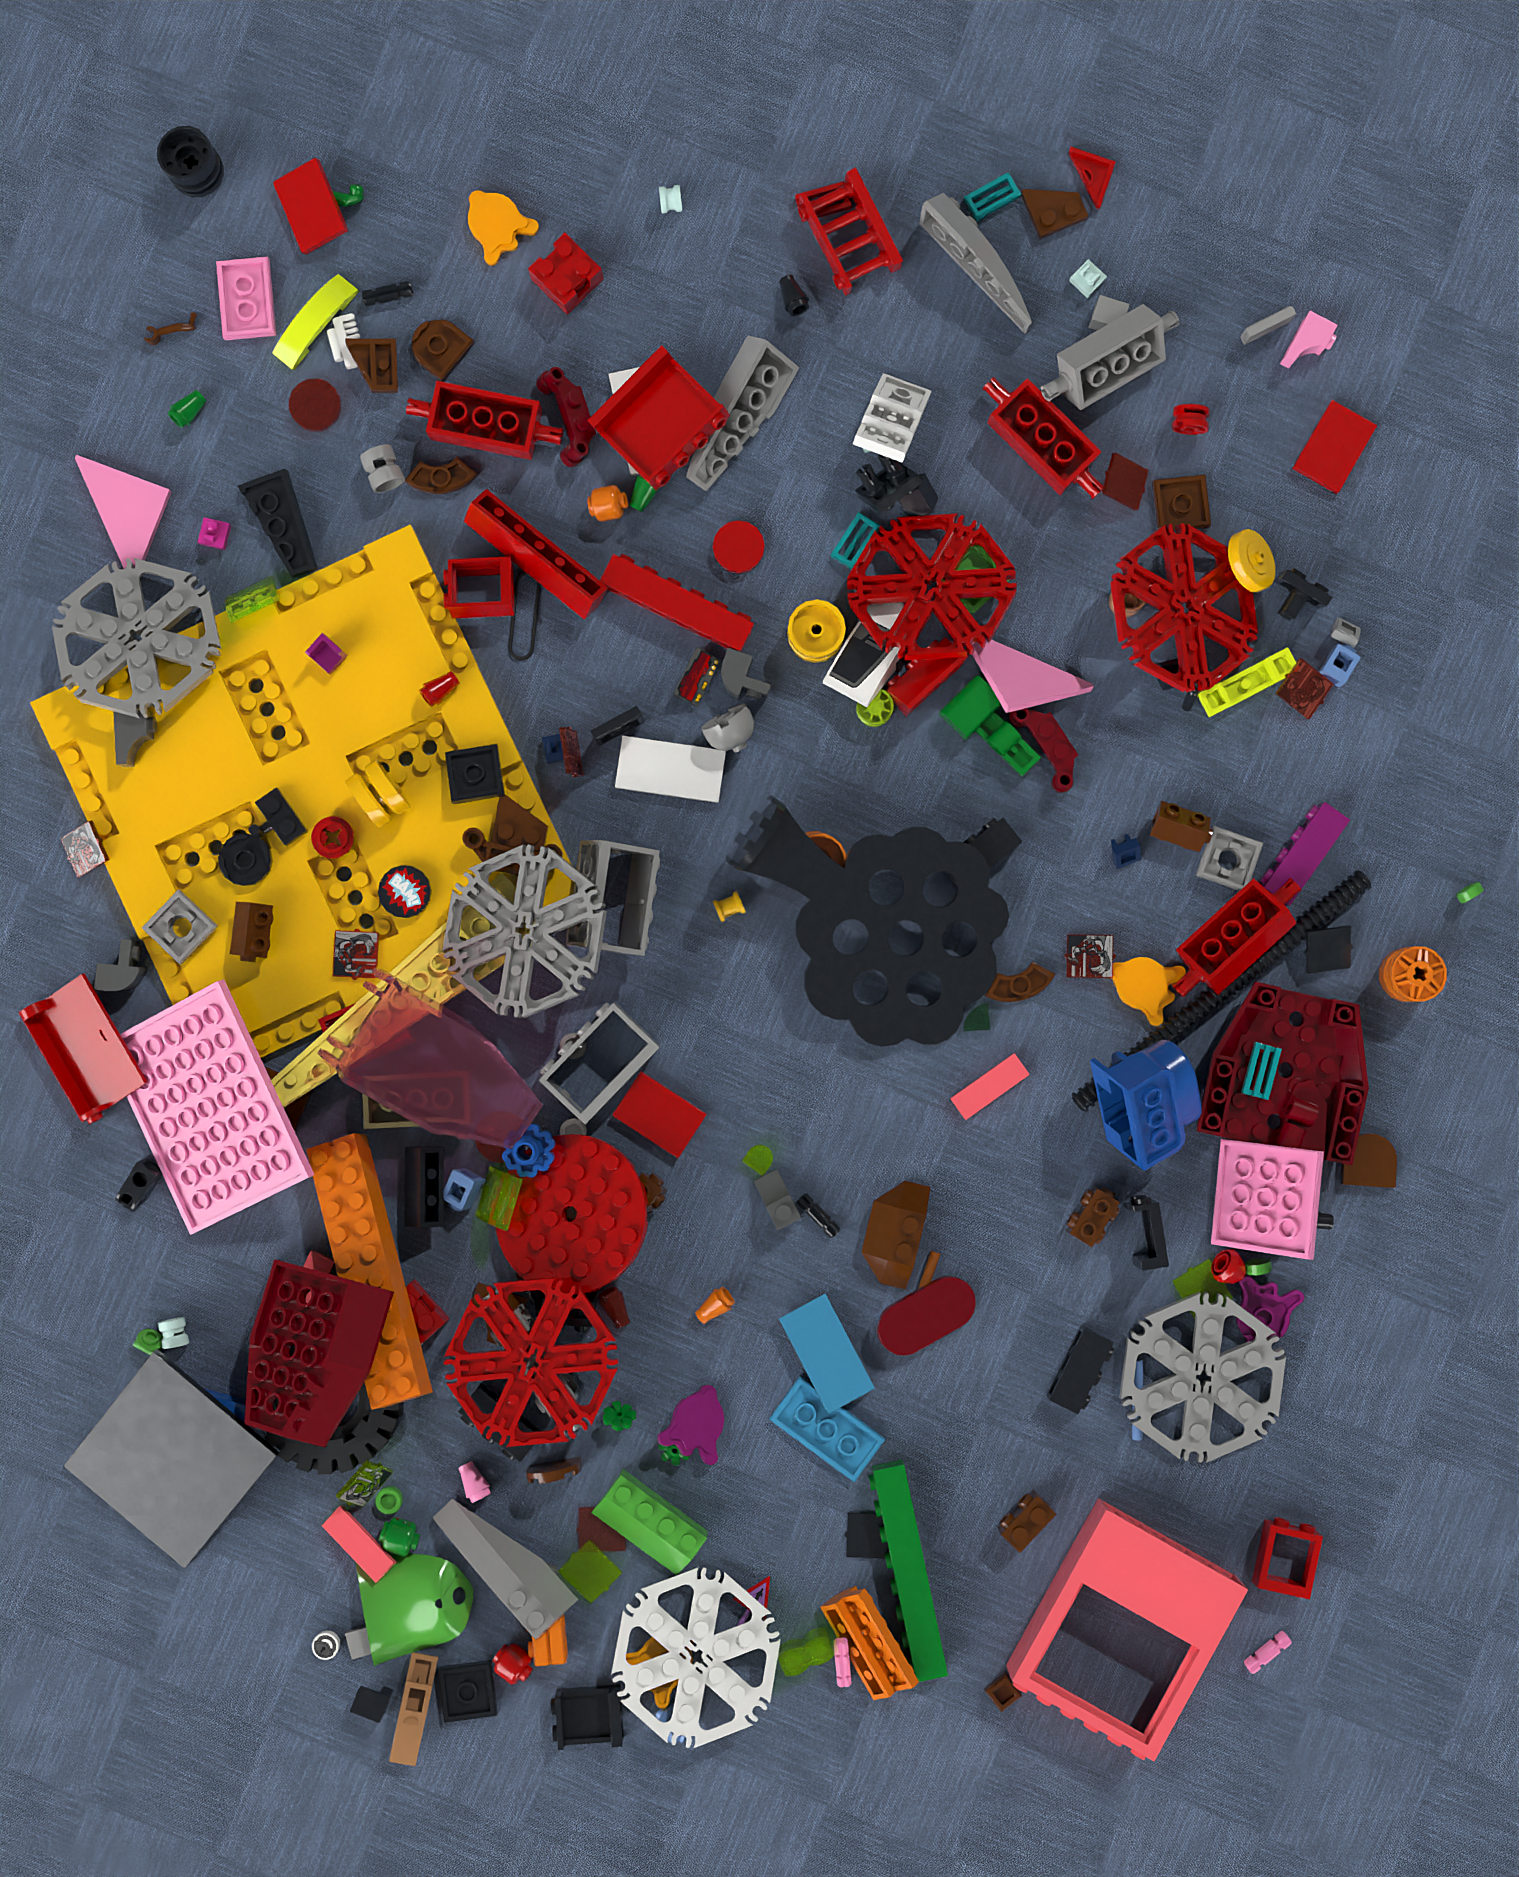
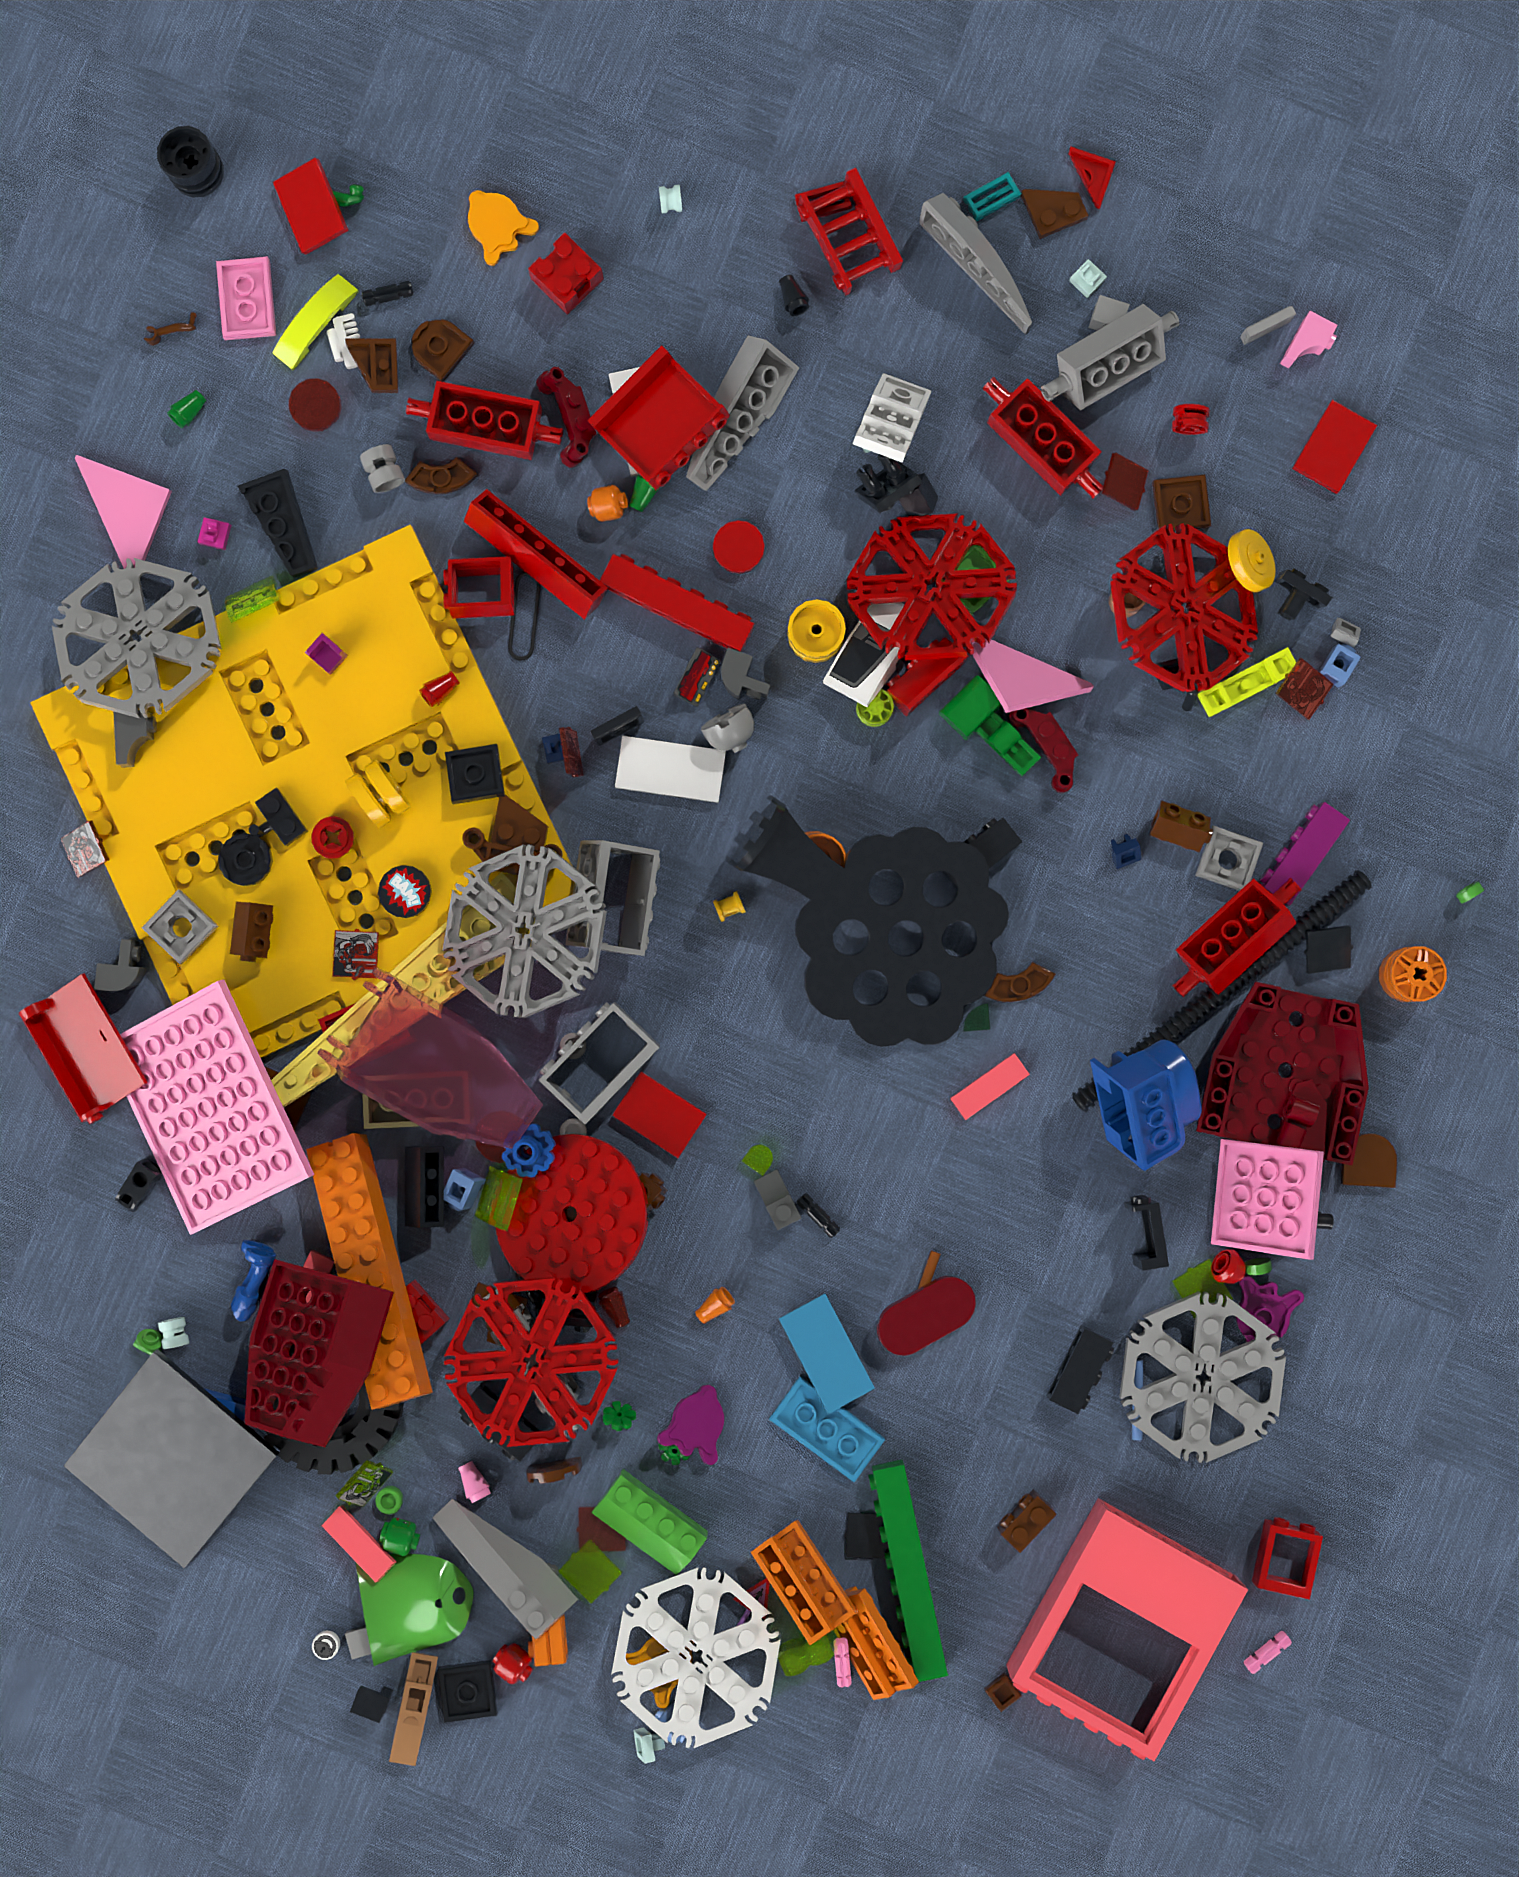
(247, 1294): none -> blue piece
(588, 1716): black panel -> none
(646, 1744): none -> light aqua tile
(804, 1582): none -> orange brick
(843, 559): teal tile -> none
(896, 1232): reddish brown wedge -> none
(1090, 956): piece -> none
(1096, 1211): reddish brown brick -> none
(1144, 985): light orange tile -> none
(1270, 1074): teal tile -> none

